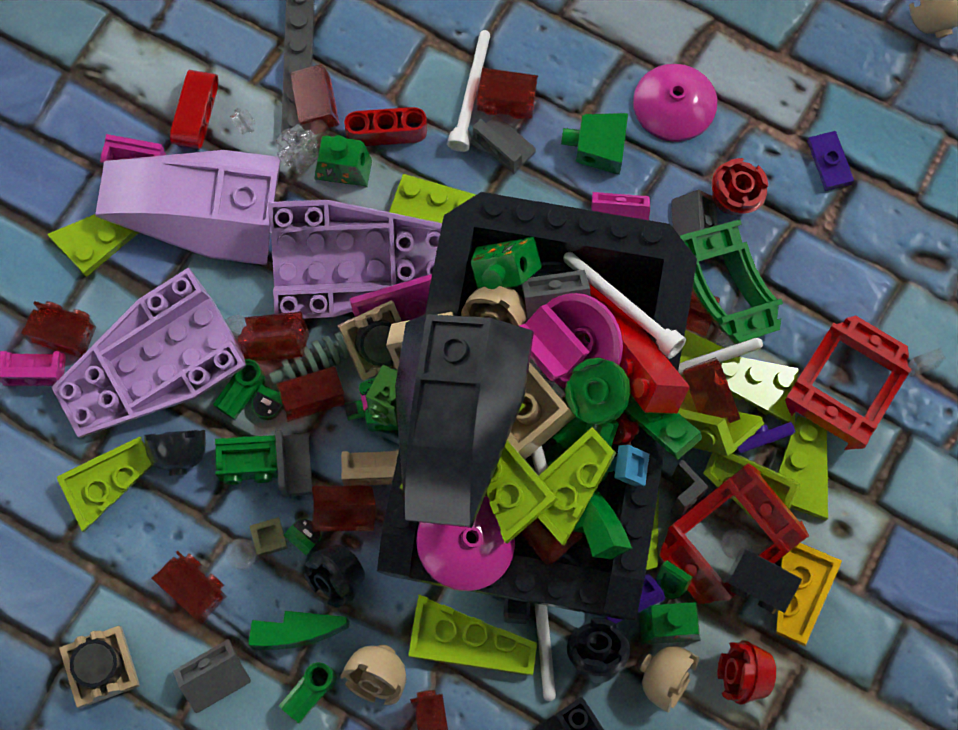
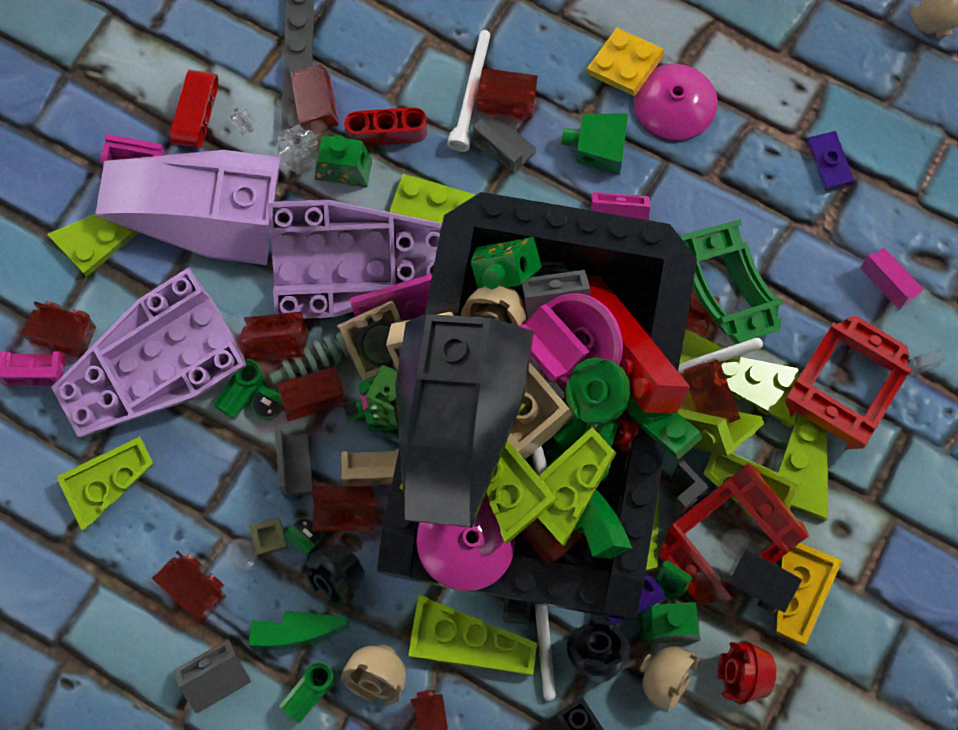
(99, 666): piece -> none
(175, 450): black cylinder -> none
(246, 459): green hinge -> none
(625, 61): none -> yellow plate
(630, 465): dark azure tile -> none
(668, 341): white piece -> none
(693, 212): dark grey panel -> none
(739, 187): red cone -> none
(765, 436): dark purple plate -> none
(891, 278): none -> dark pink panel

